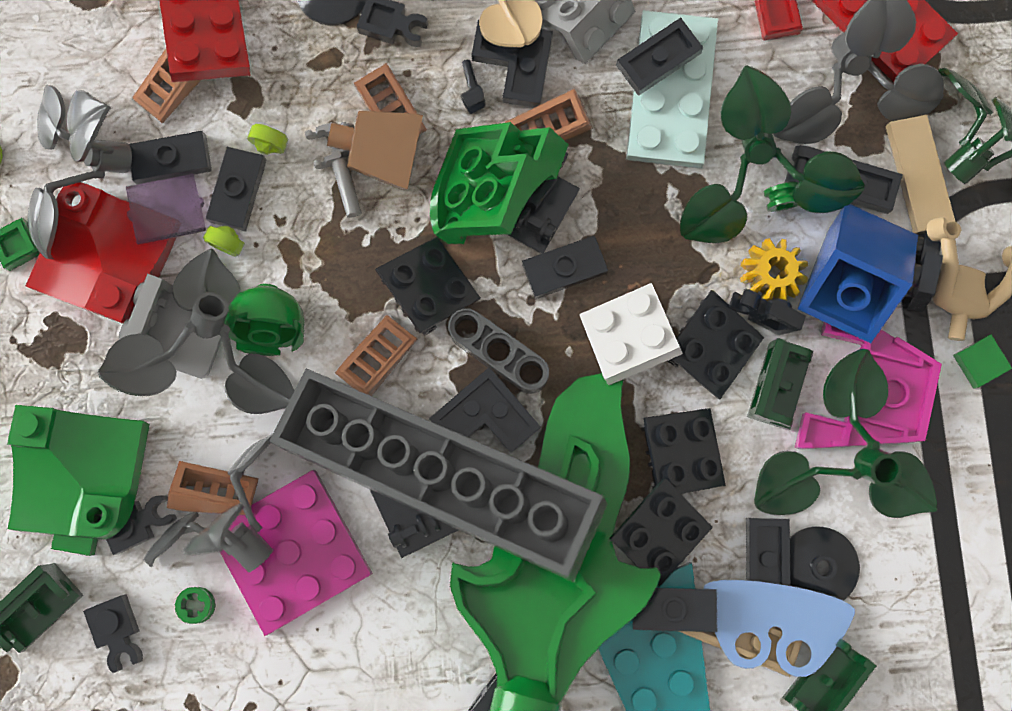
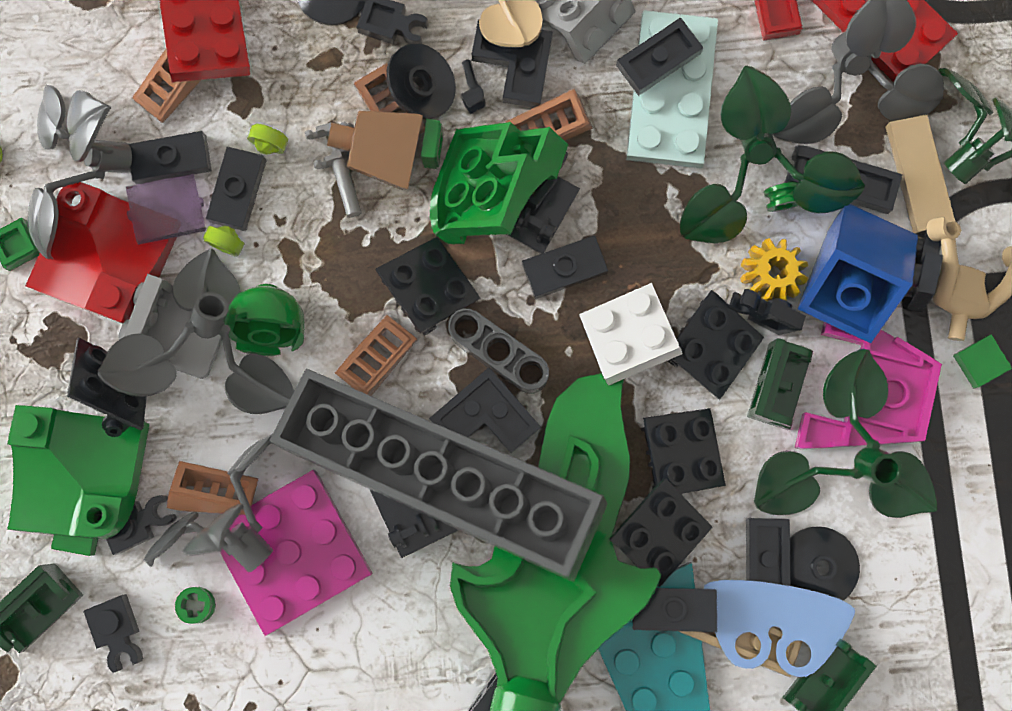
(87, 388): none -> black hinge
(430, 73): none -> black dish
(432, 144): none -> green tile

